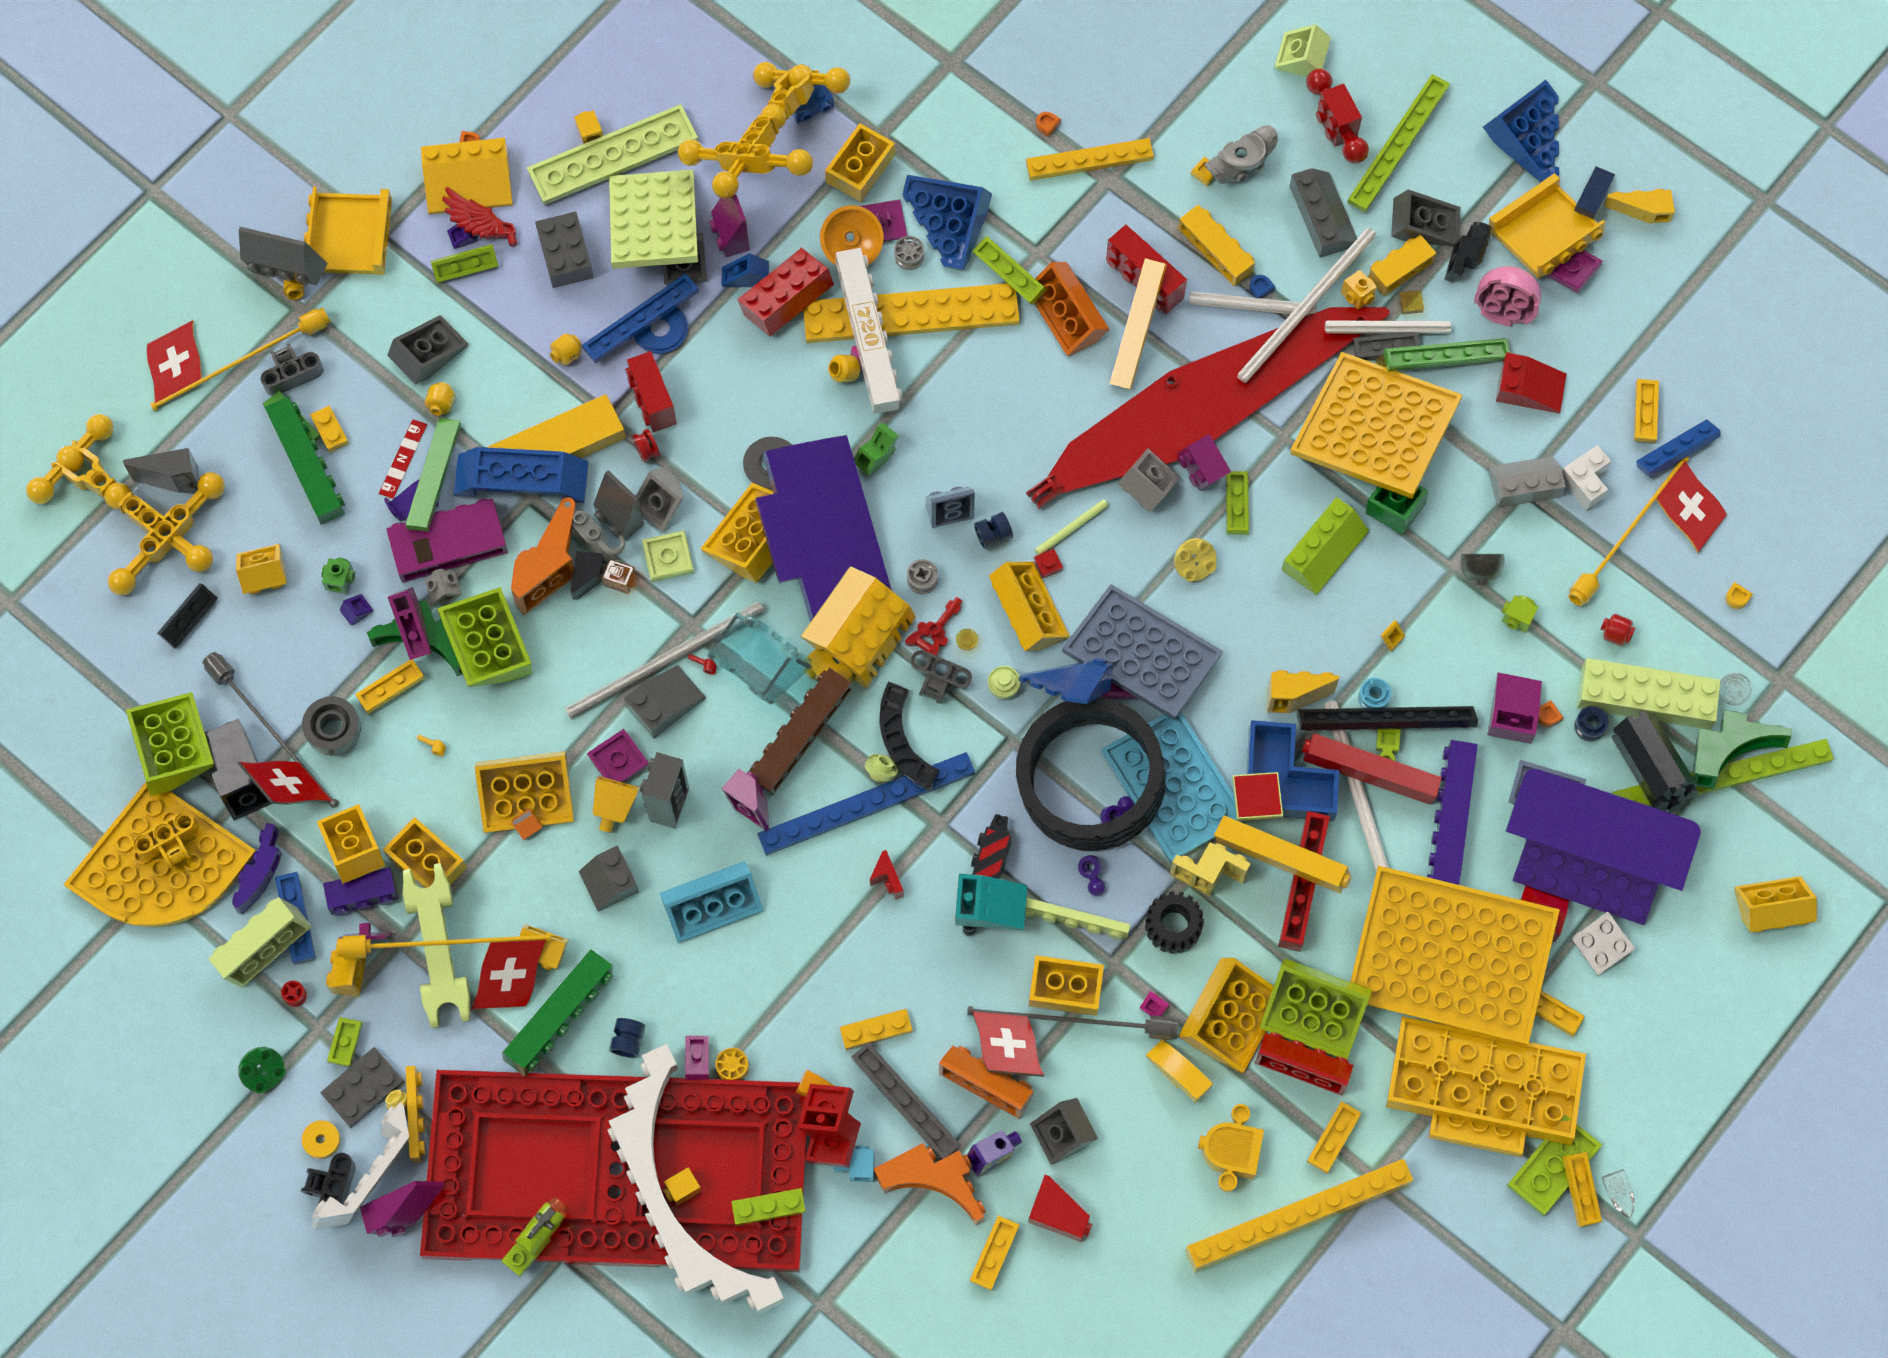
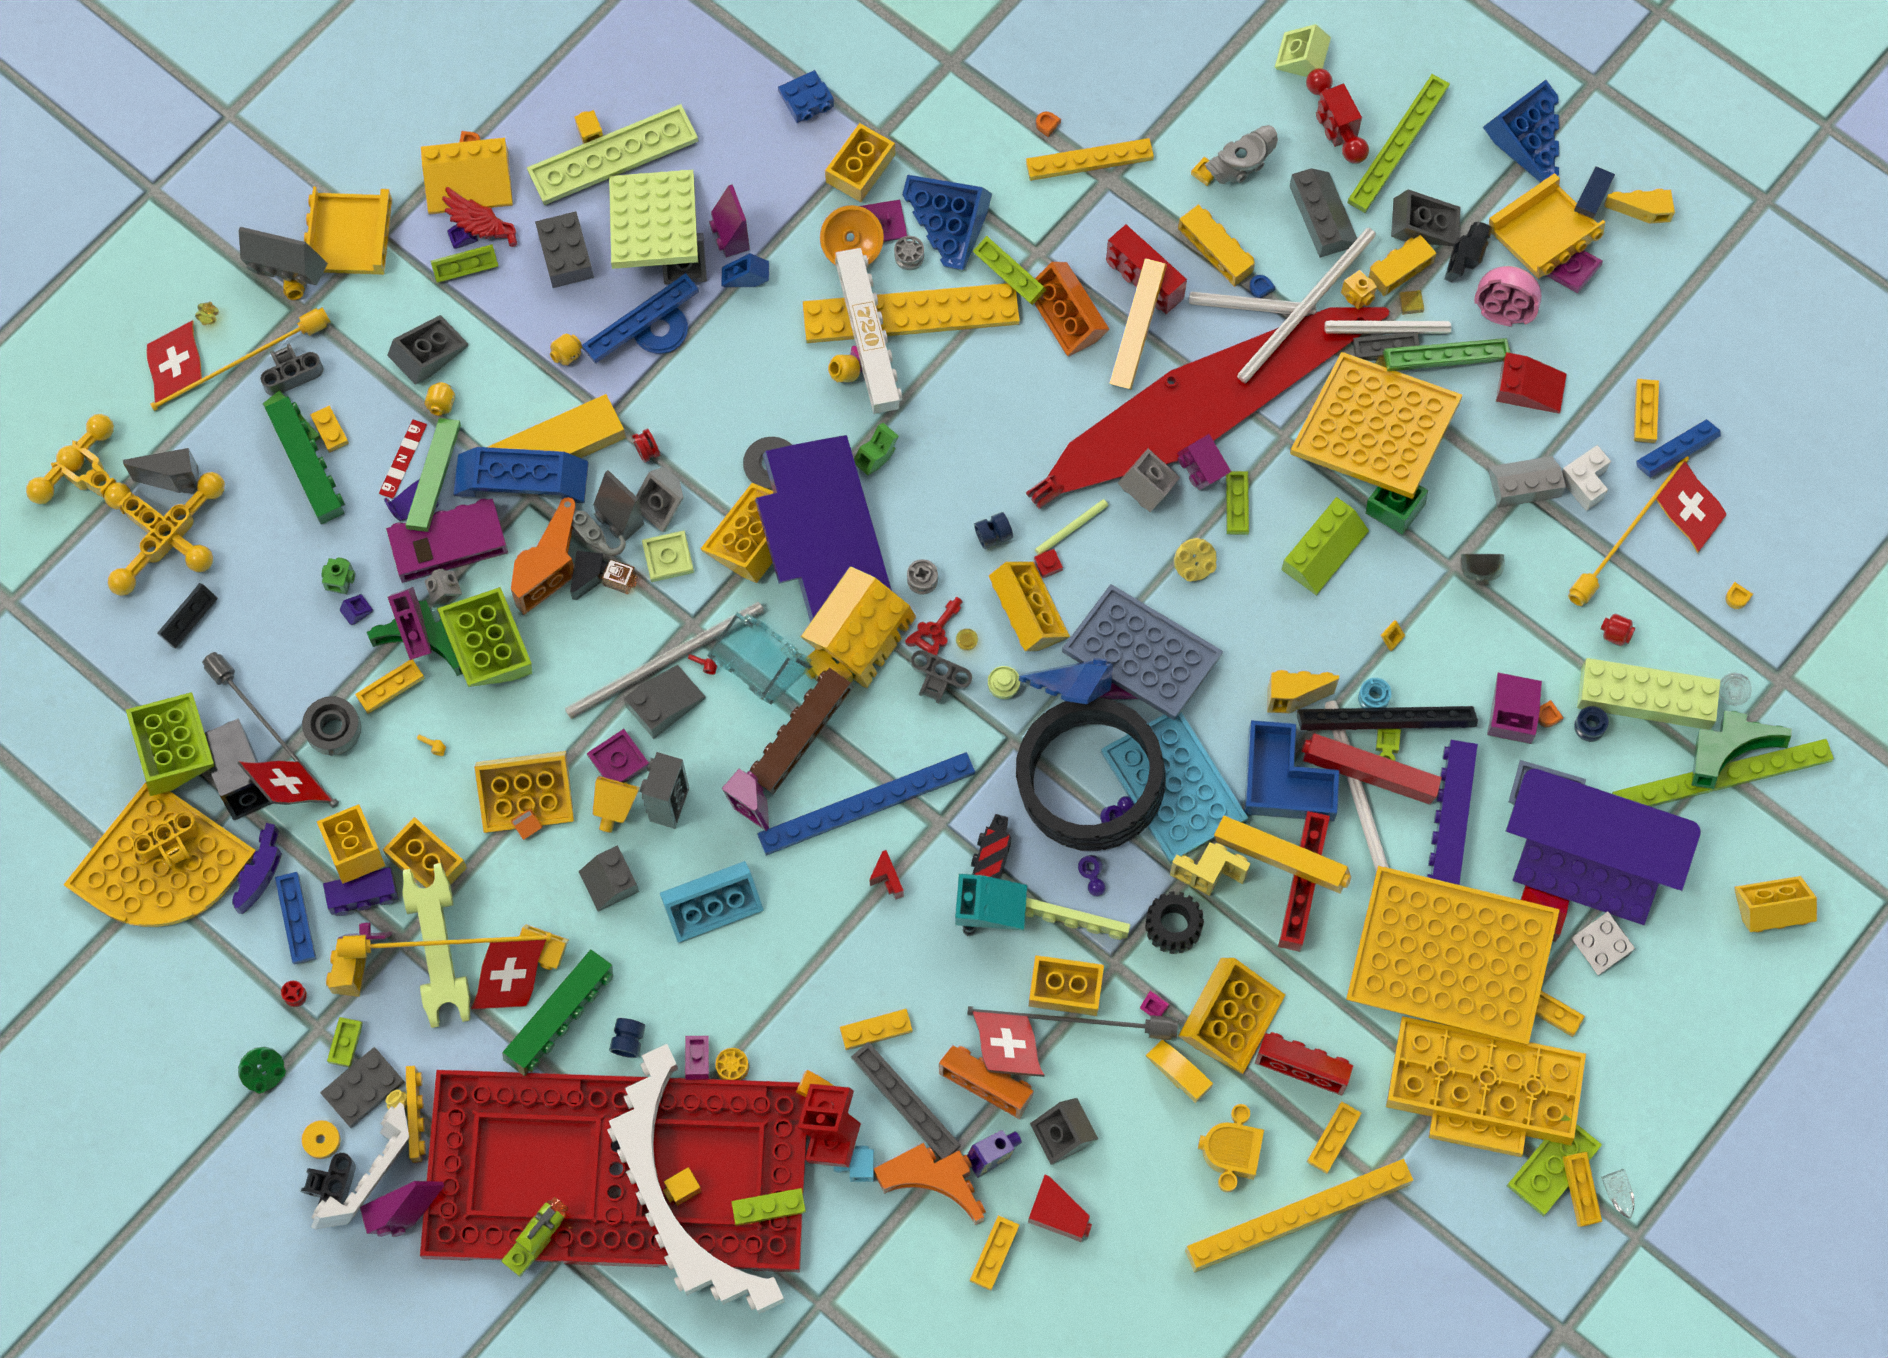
(206, 313): none -> clear yellow wheel
(259, 942): yellowish green brick -> none
(261, 569): yellow slope -> none
(650, 392): red brick -> none
(752, 151): yellow piece -> none
(785, 292): red brick -> none
(881, 768): yellowish green plate -> none
(896, 742): black tile -> none
(950, 506): sand blue slope -> none
(1257, 796): red tile -> none
(1315, 1008): lime slope -> none
(1519, 613): lime brick -> none
(1654, 762): black brick -> none

